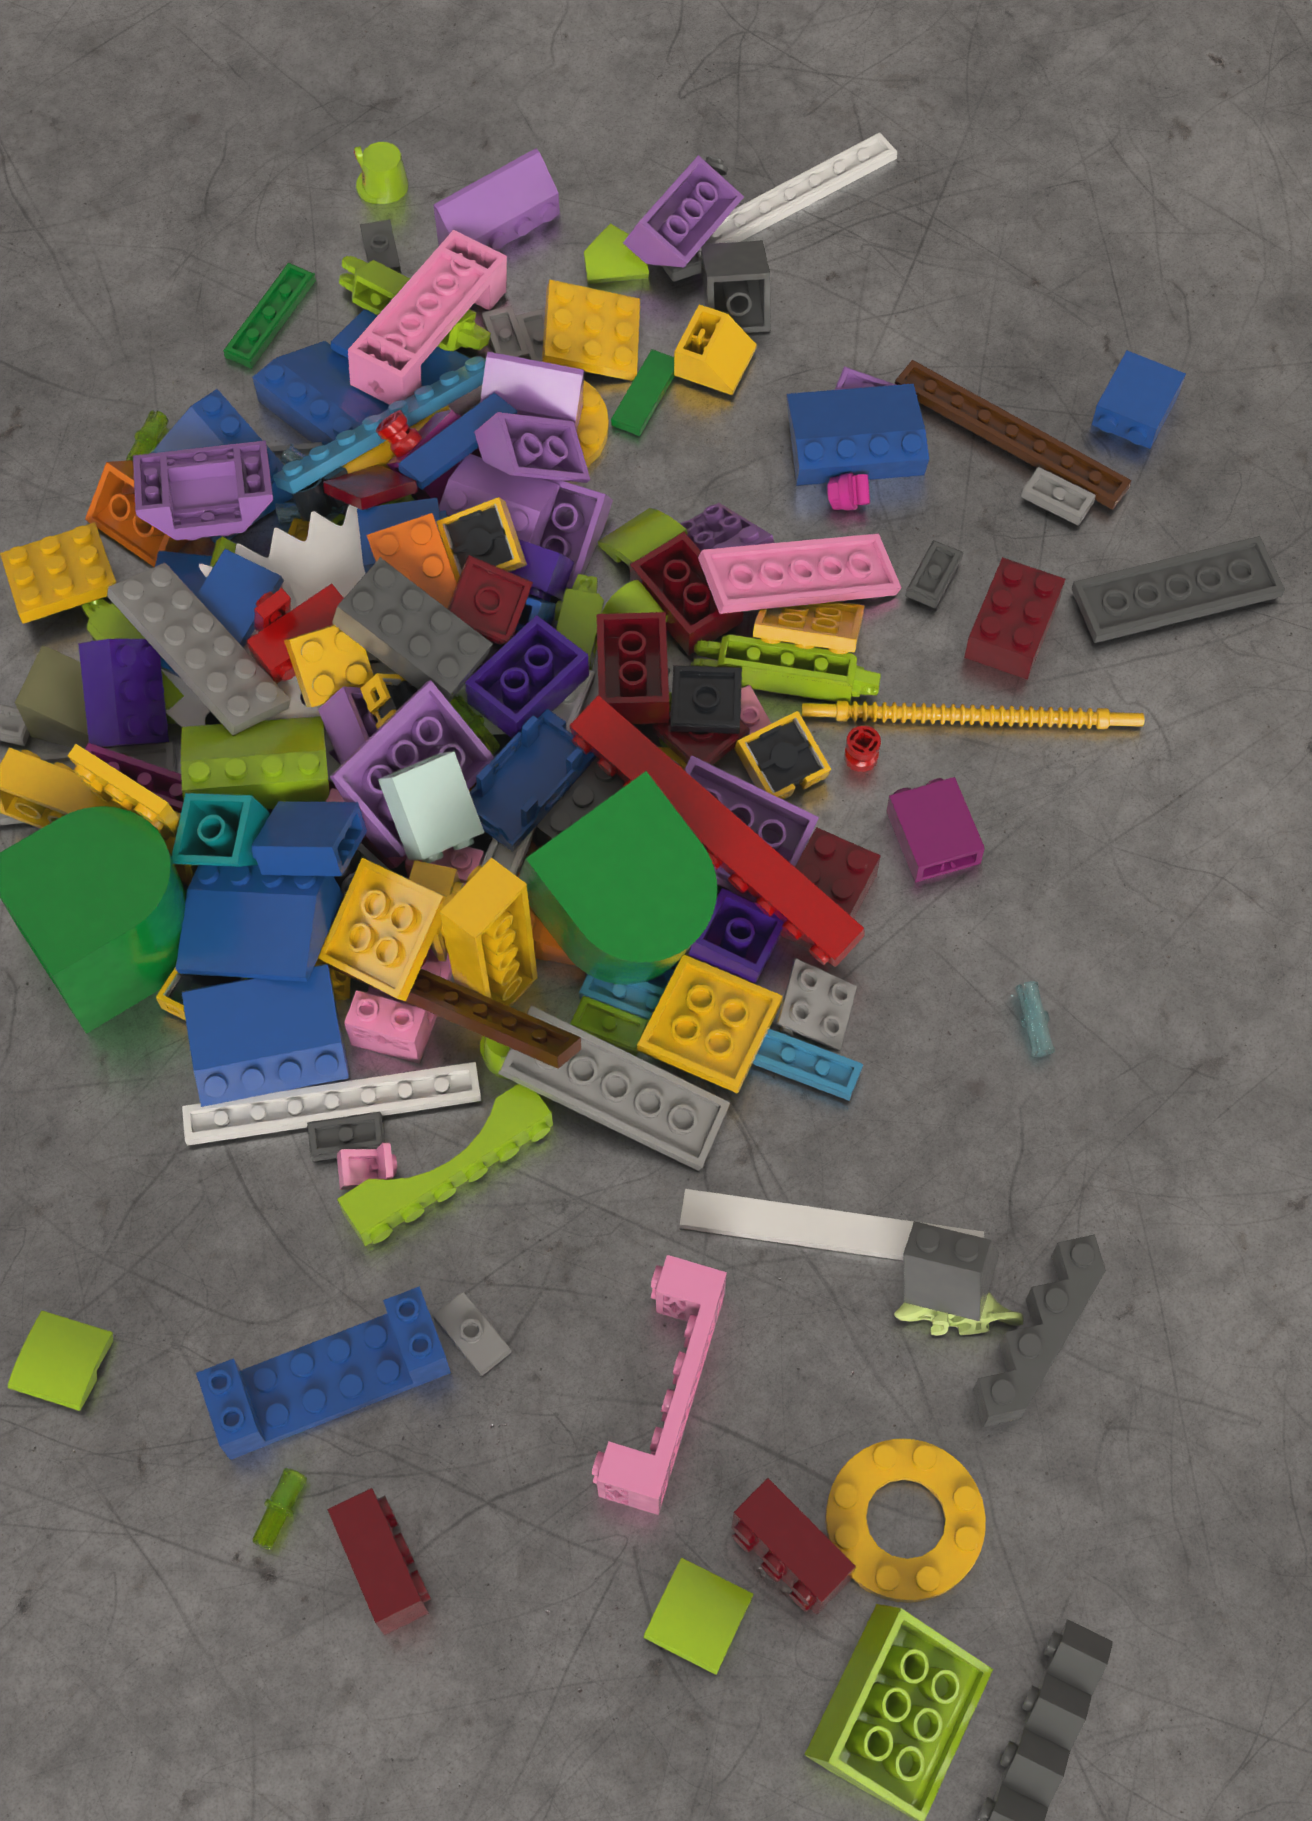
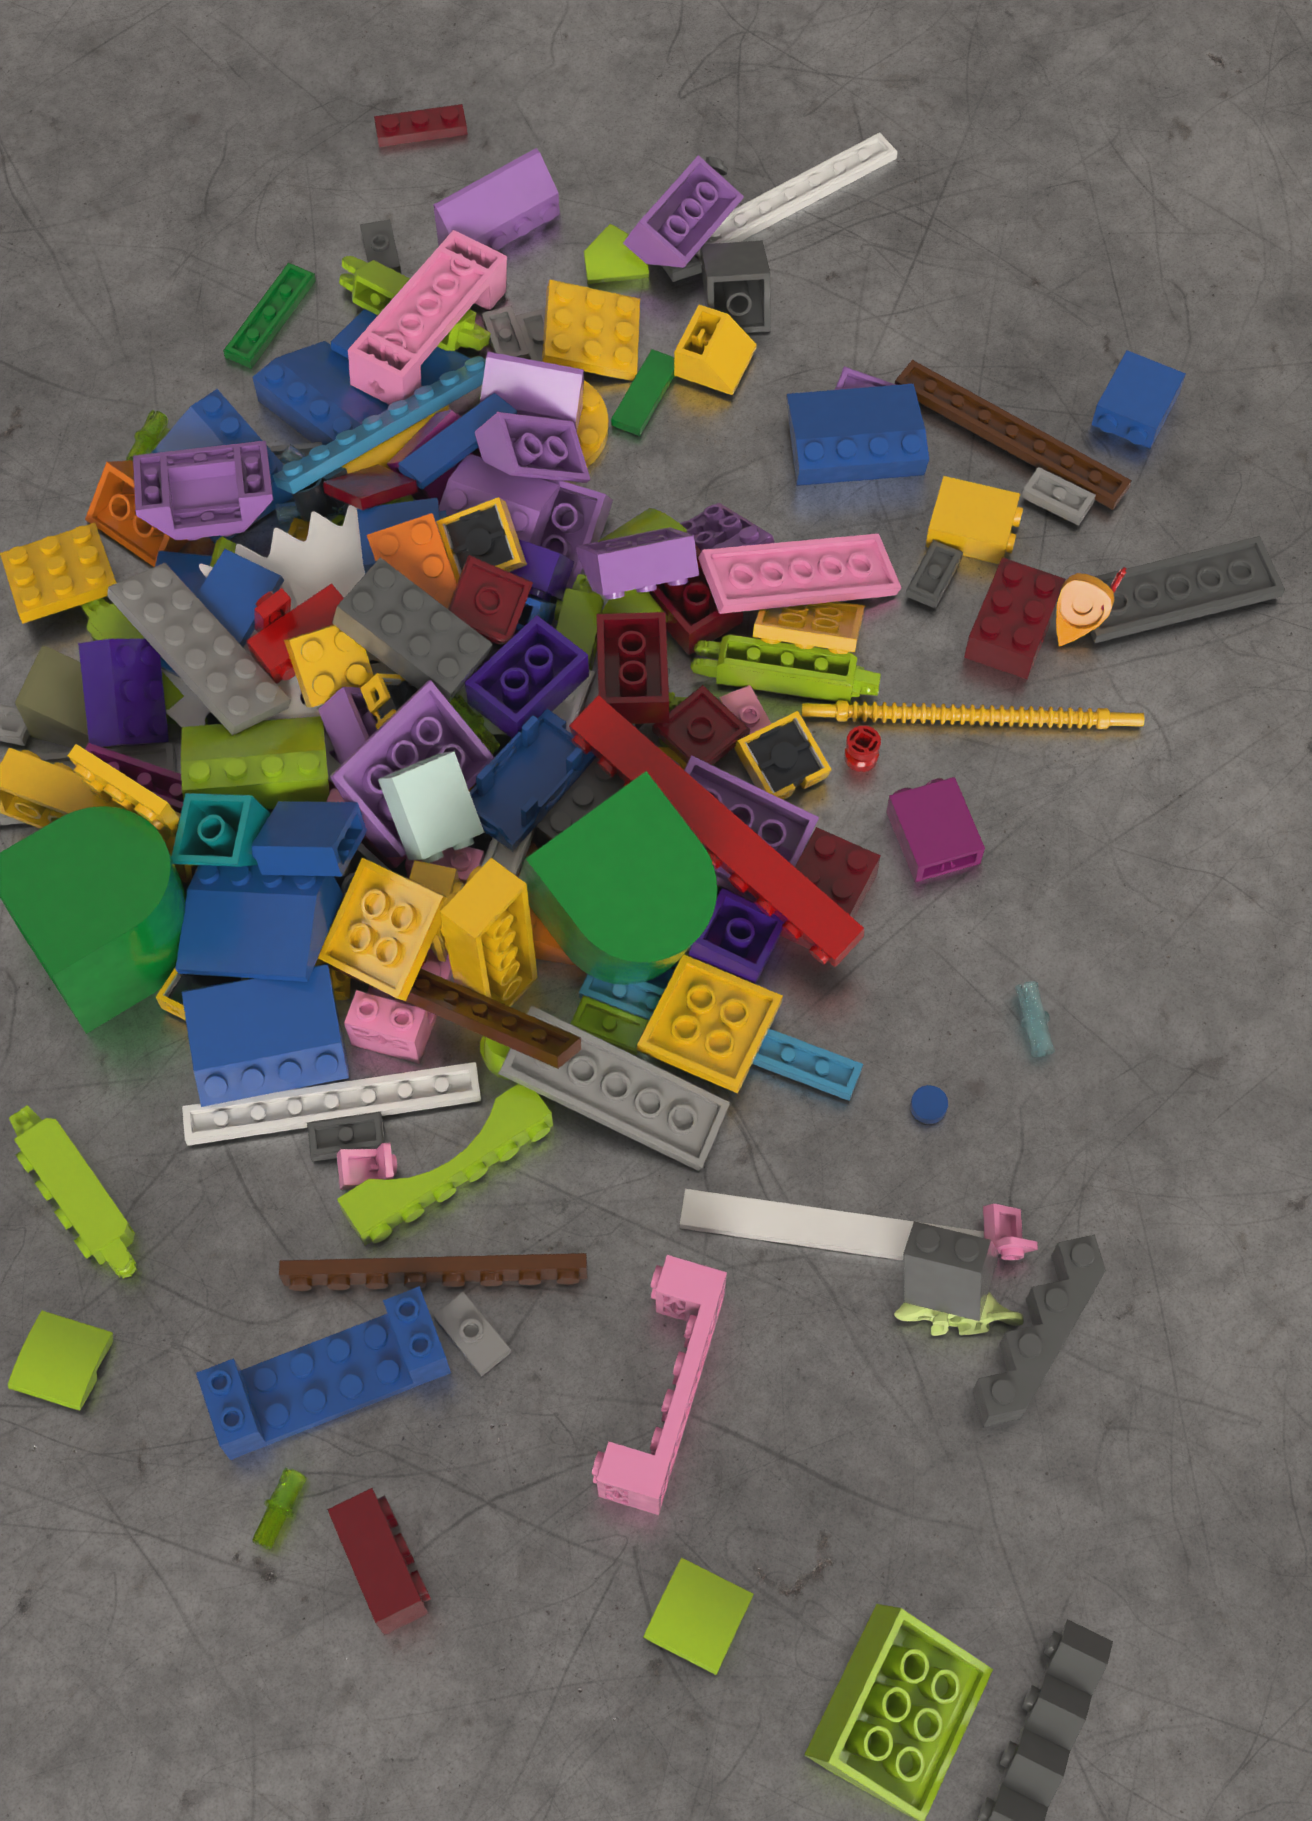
(76, 1190): none -> lime hinge
(382, 174): lime hat -> none
(398, 433): red wheel -> none
(418, 1271): none -> reddish brown plate
(420, 125): none -> dark red plate
(639, 562): none -> medium lavender slope
(706, 699): black tile -> none
(791, 1547): dark red brick -> none
(816, 1005): light grey hinge -> none
(848, 491): dark pink piece -> none
(929, 1104): none -> blue tile
(962, 1506): yellow plate -> none
(975, 519): none -> yellow brick
(1004, 1228): none -> bright pink bracket
(1083, 605): none -> light orange piece

